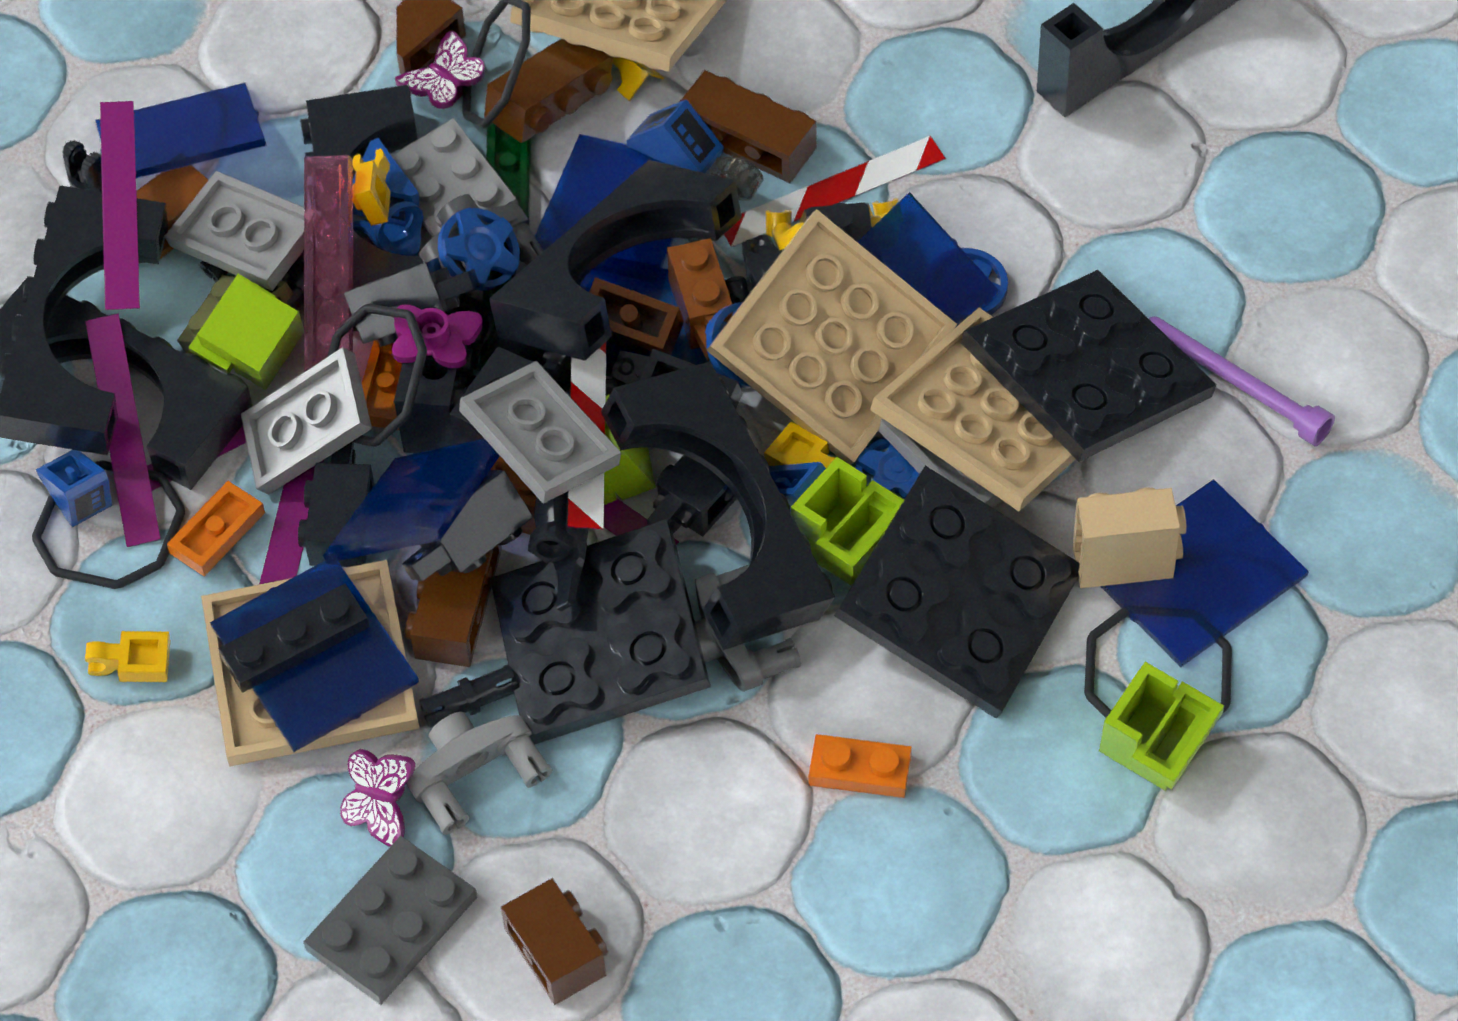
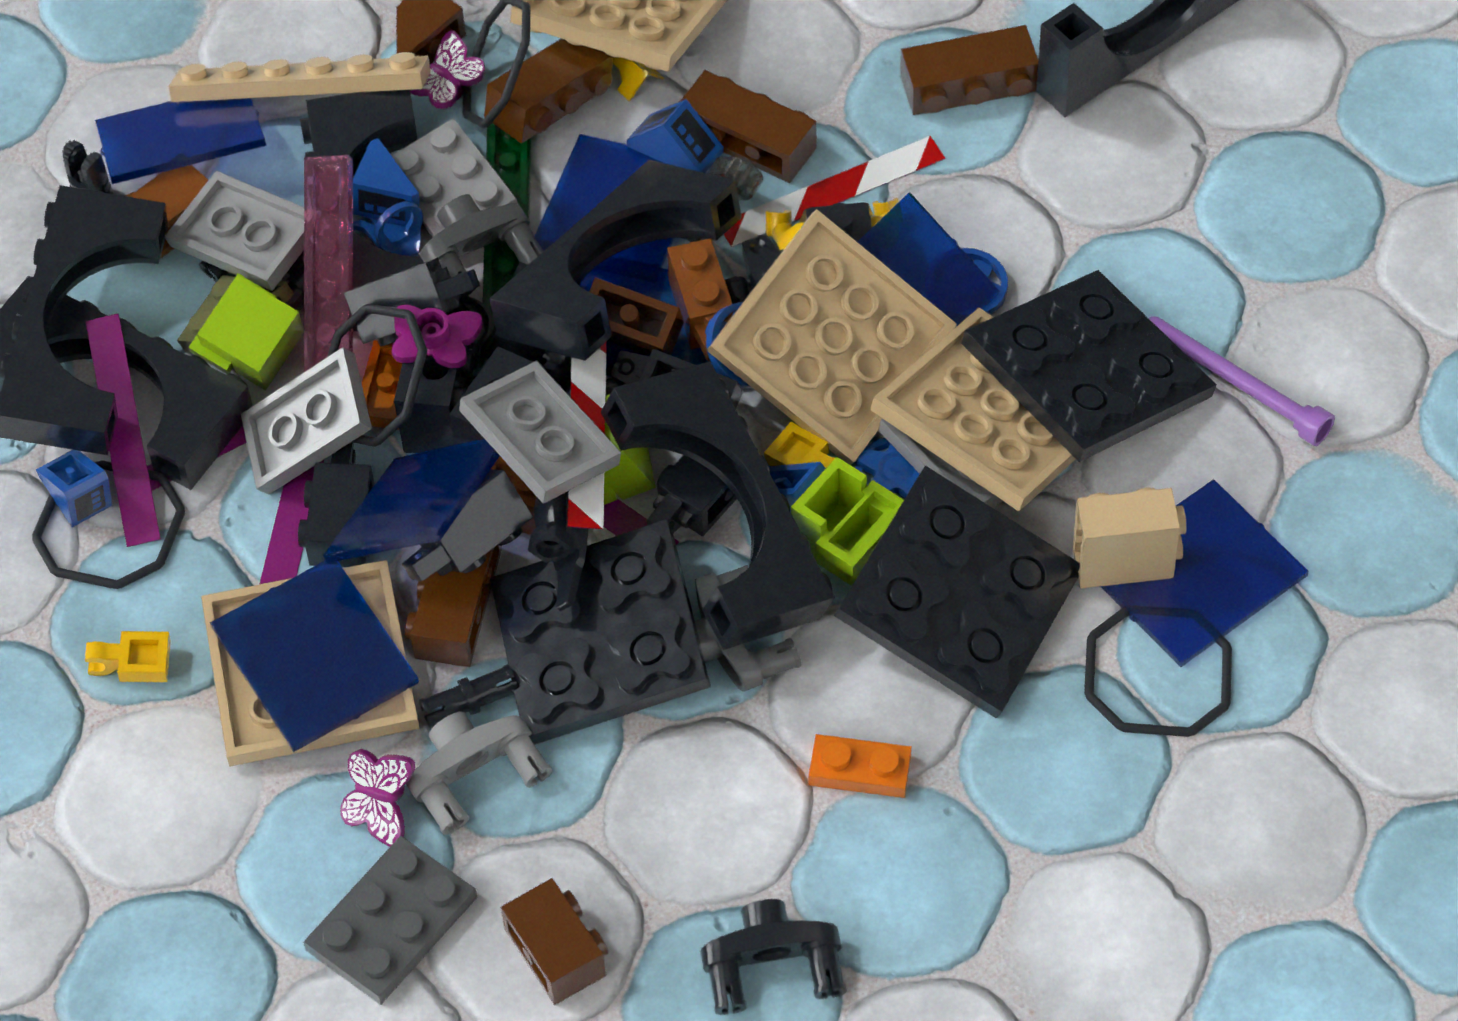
(119, 205): magenta sticker -> none
(216, 528): orange plate -> none
(293, 637): black plate -> none
(313, 77): none -> tan plate
(370, 187): yellow plate -> none
(480, 246): blue wheel -> none
(769, 938): none -> black connector
(969, 70): none -> reddish brown brick
(1158, 726): lime plate -> none

